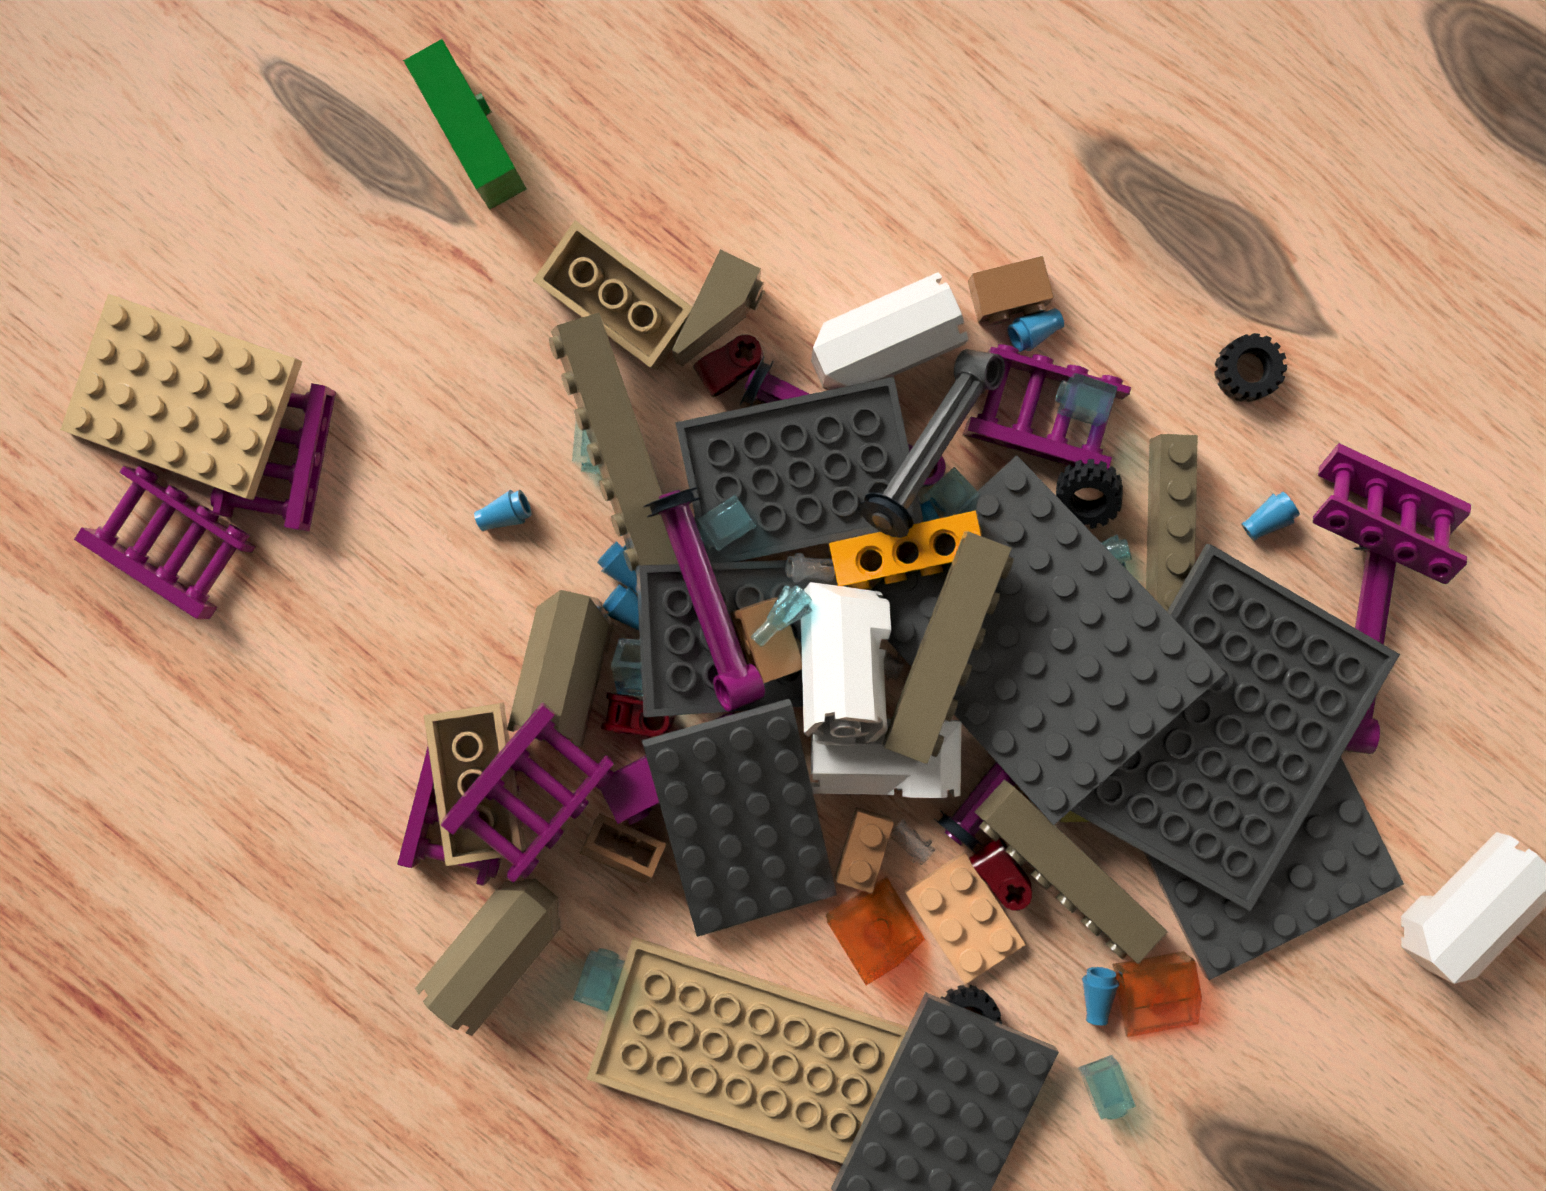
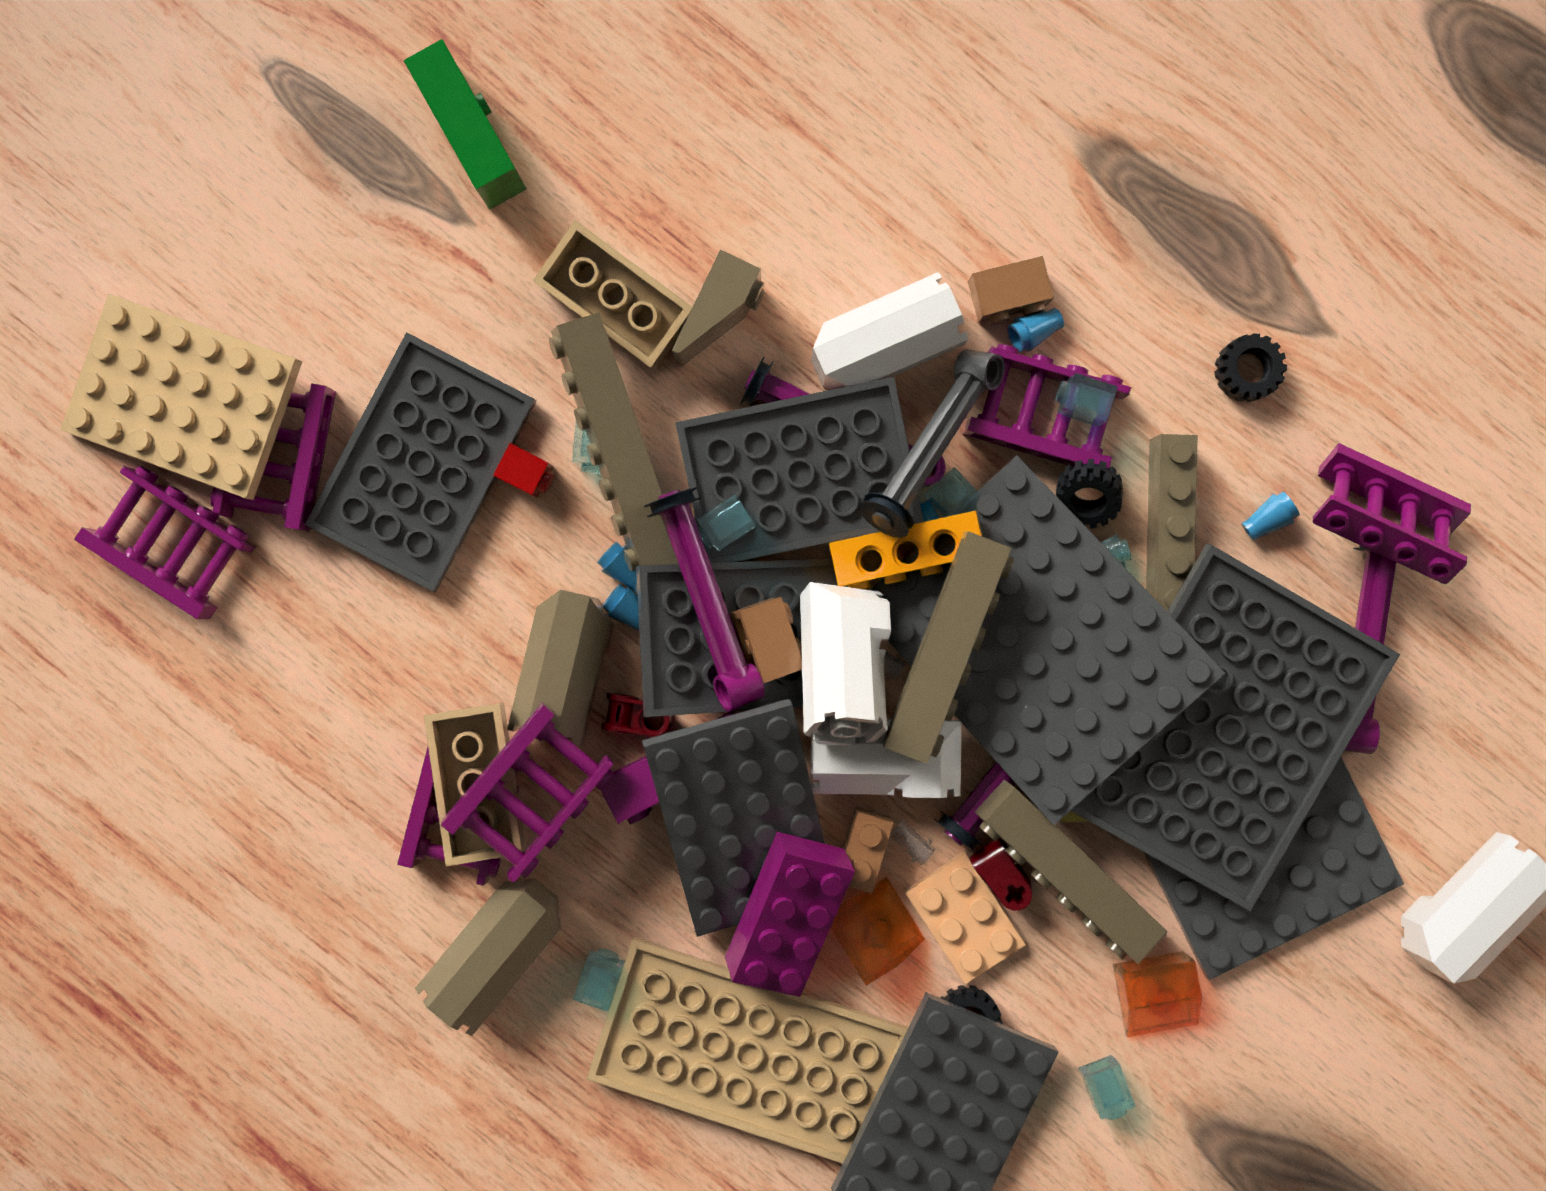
(420, 462): none -> dark grey plate
(507, 510): dark azure cone -> none
(525, 471): none -> red brick
(623, 848): medium nougat brick -> none
(627, 667): clear light blue brick -> none
(723, 369): dark red piece -> none
(788, 608): clear light blue cone -> none
(789, 914): none -> magenta brick
(802, 567): clear pin -> none
(1099, 992): dark azure cone -> none

